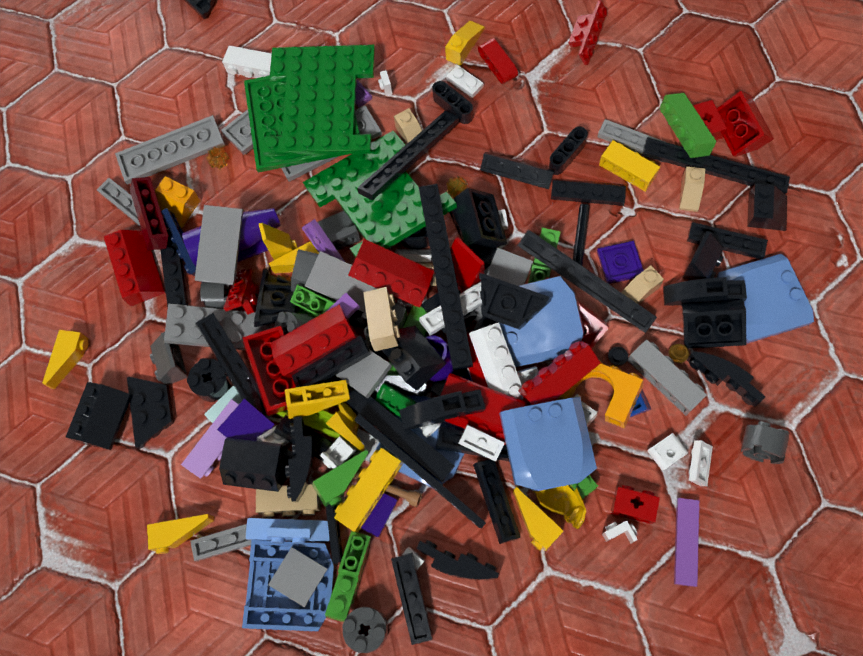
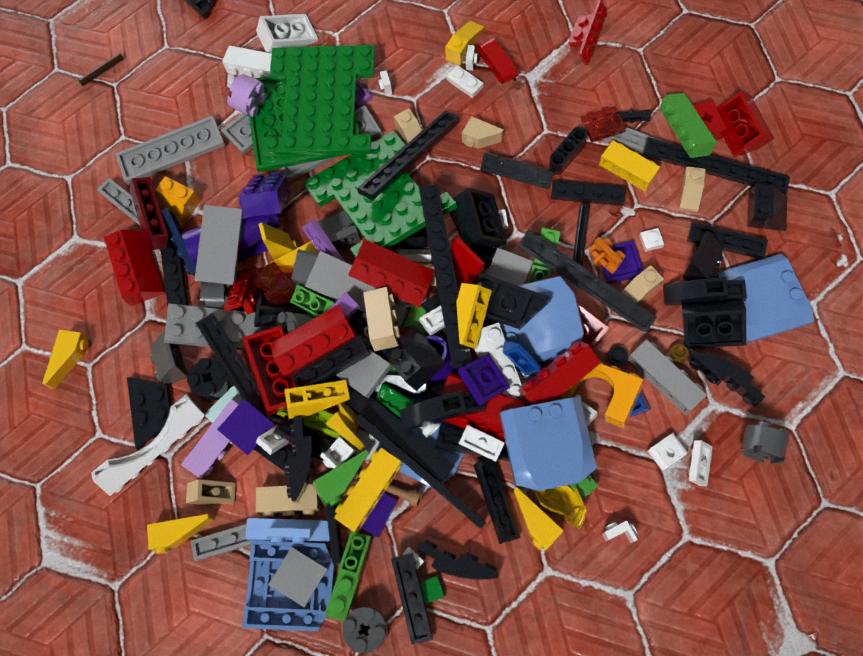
(98, 416): black slope -> none
(104, 67): none -> dark brown bar
(116, 472): none -> white arch
(210, 492): none -> tan slope
(217, 157): clear yellow gear -> none
(246, 95): none -> lavender brick
(253, 464): black slope -> none
(264, 195): none -> dark purple brick
(274, 283): none -> clear red brick
(285, 31): none -> white slope
(431, 590): none -> green tile
(450, 95): black beam -> none
(456, 186): clear yellow gear -> none
(471, 57): none -> white plate
(471, 312): none -> yellow slope
(481, 134): none -> tan slope
(483, 379): none -> dark purple tile
(521, 358): none -> blue slope
(603, 128): none -> clear red plate
(605, 256): none -> orange hips
(632, 116): none -> black pin
(647, 508): red brick -> none
(651, 239): none -> white plate
(686, 542): medium lavender tile -> none

